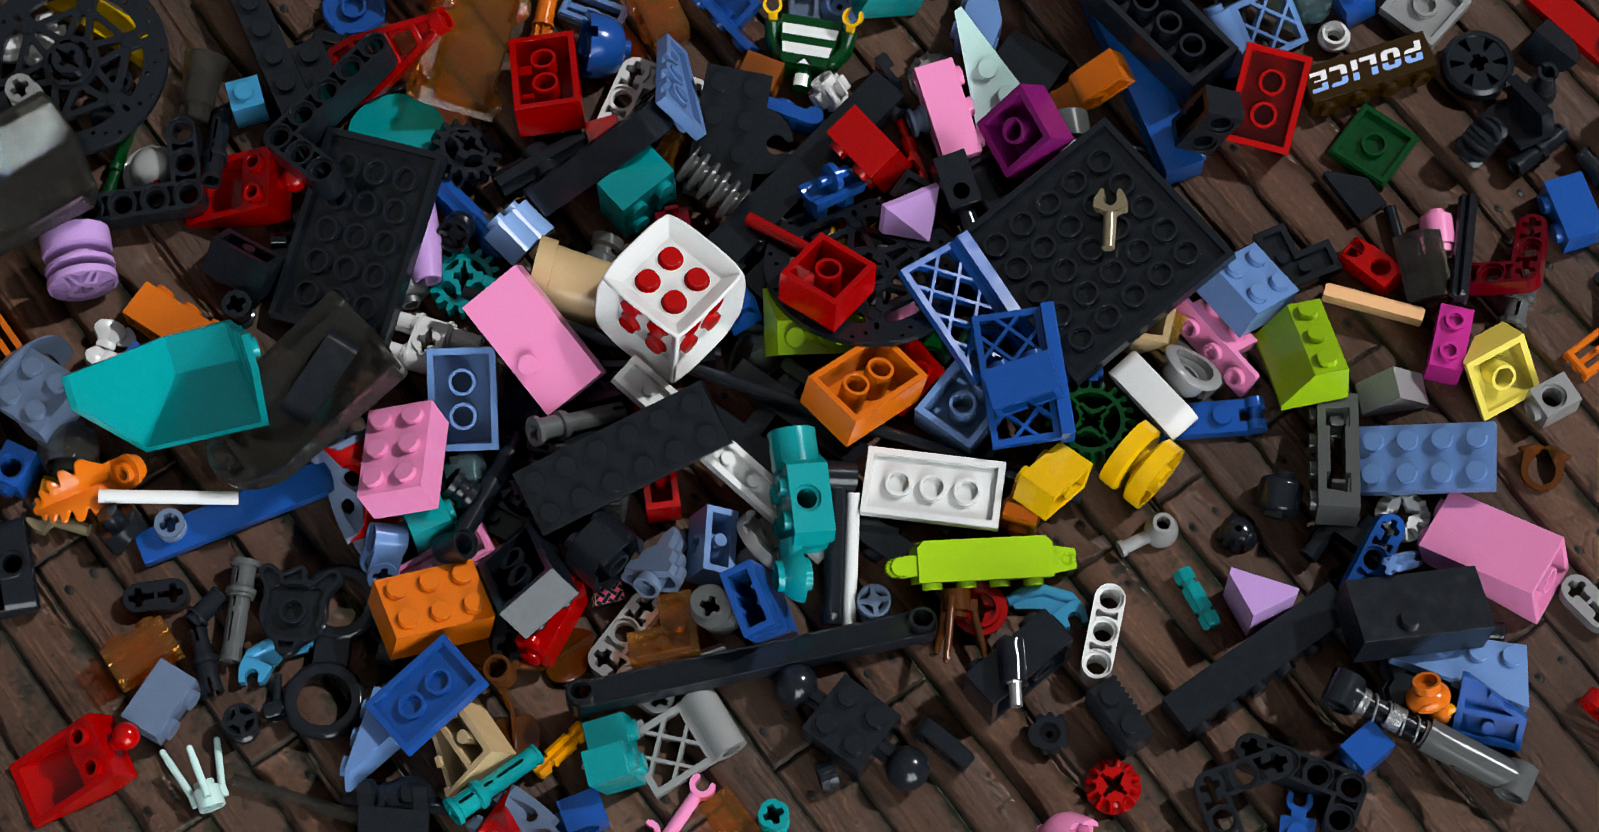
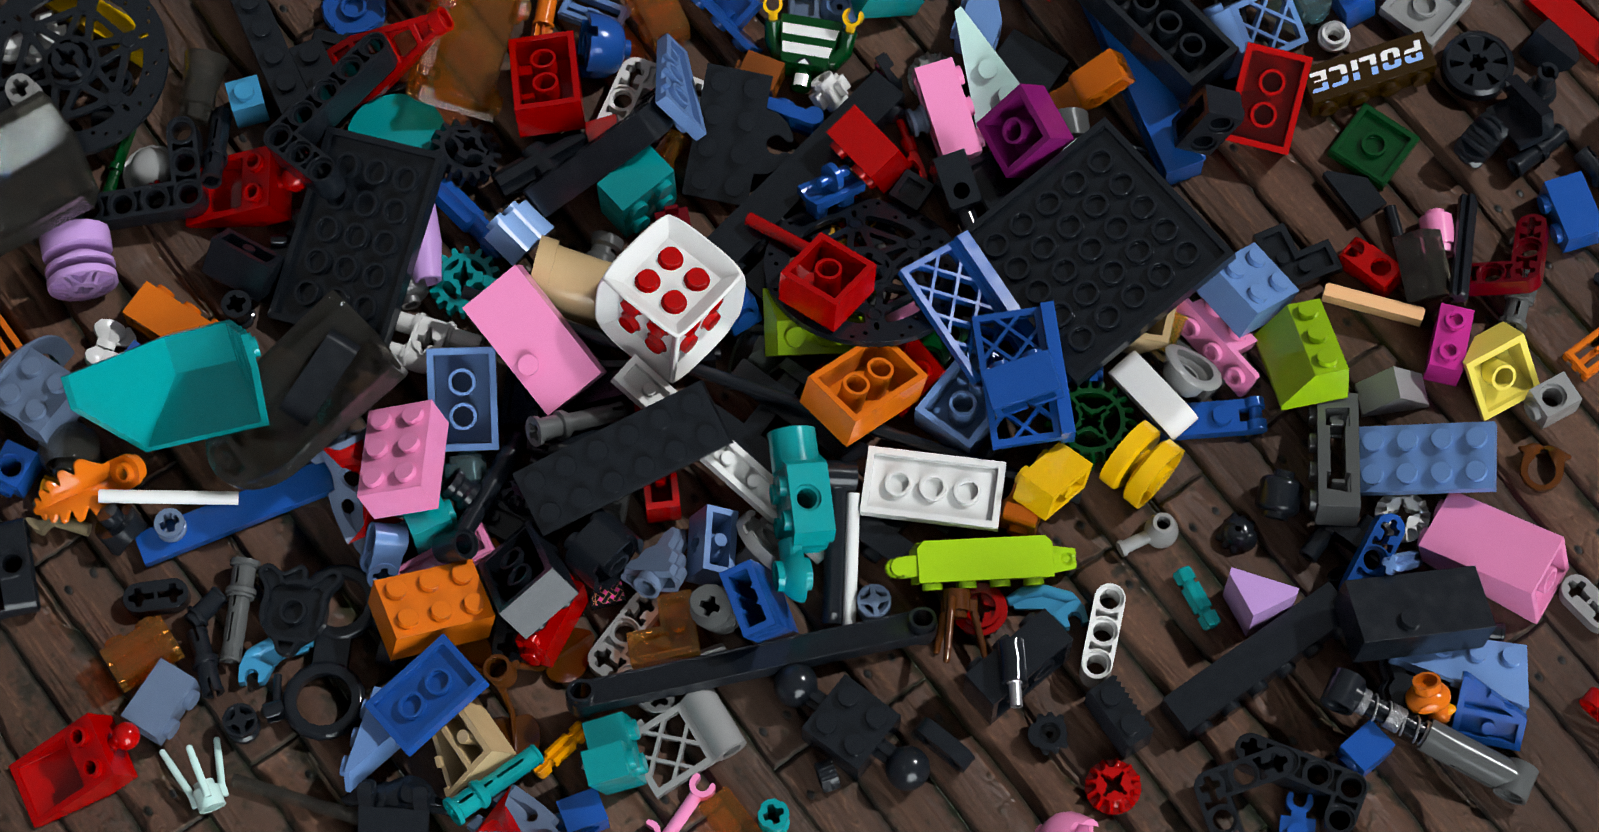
(453, 237): black wheel -> none
(711, 184): dark grey piece -> none
(911, 214): lavender slope -> none
(1110, 215): dark tan bar -> none

